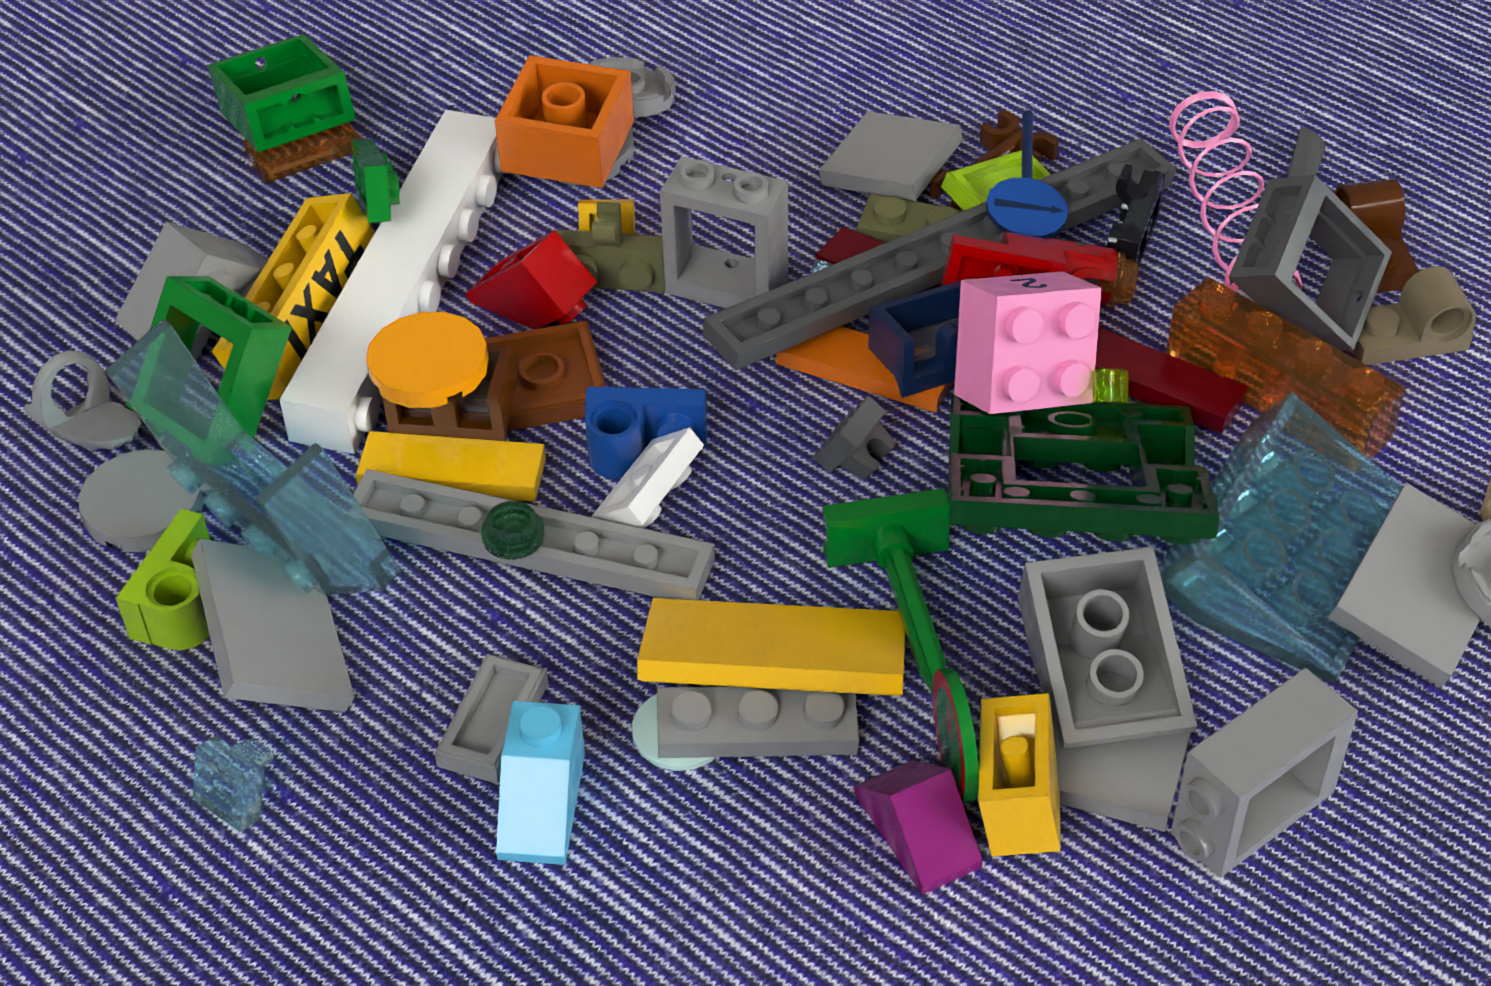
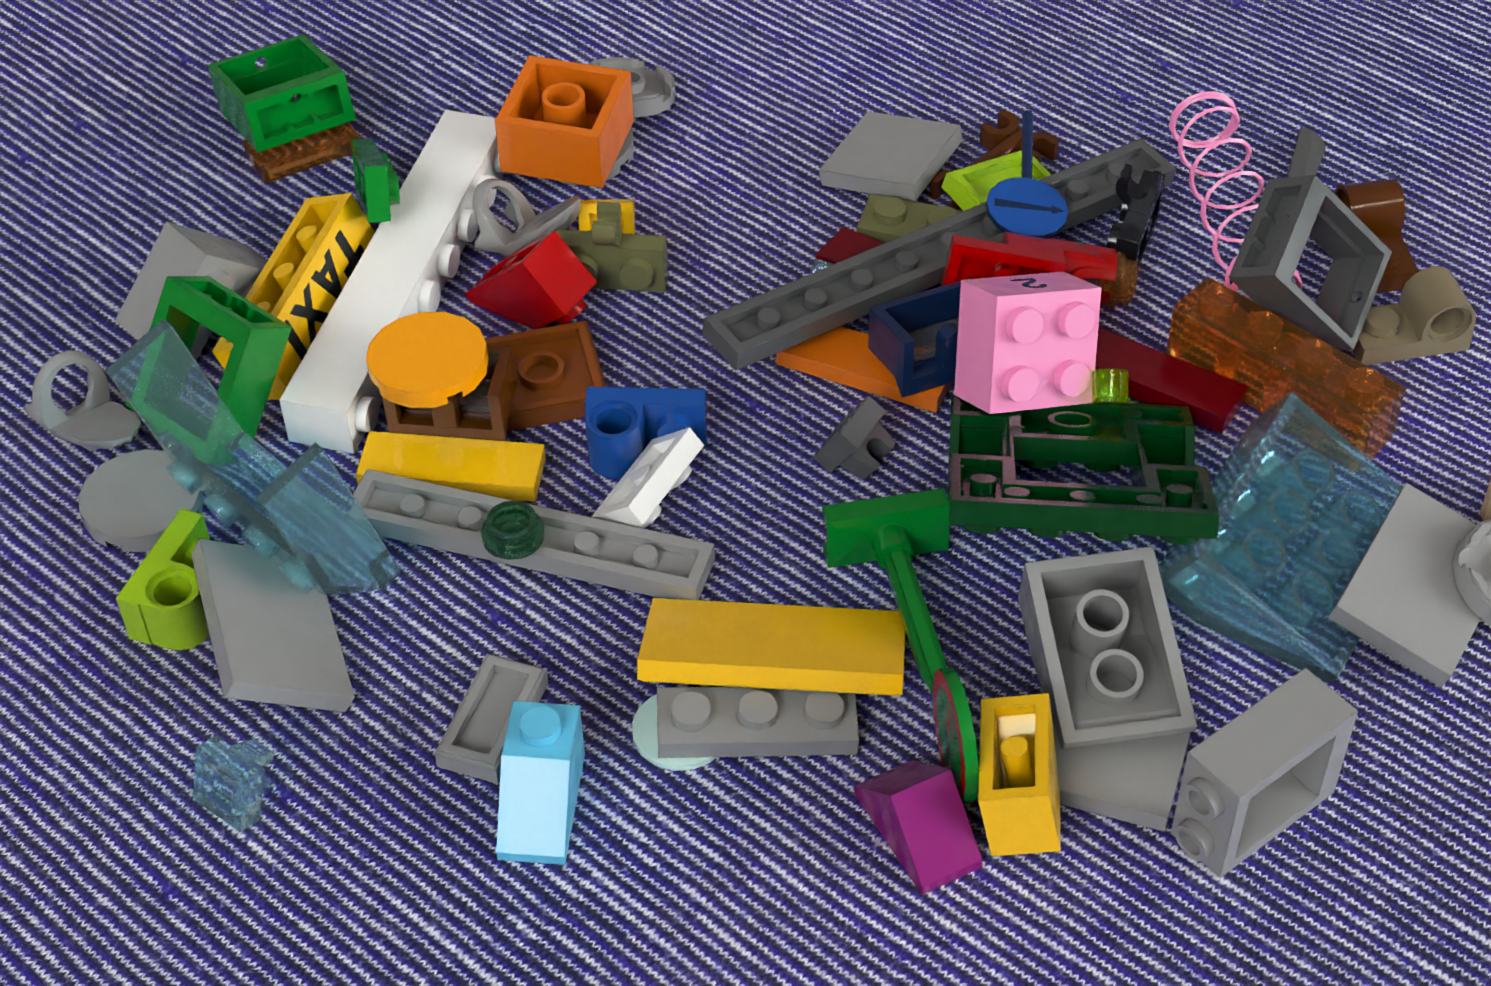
(529, 227): none -> light grey piece
(712, 274): light grey window -> none

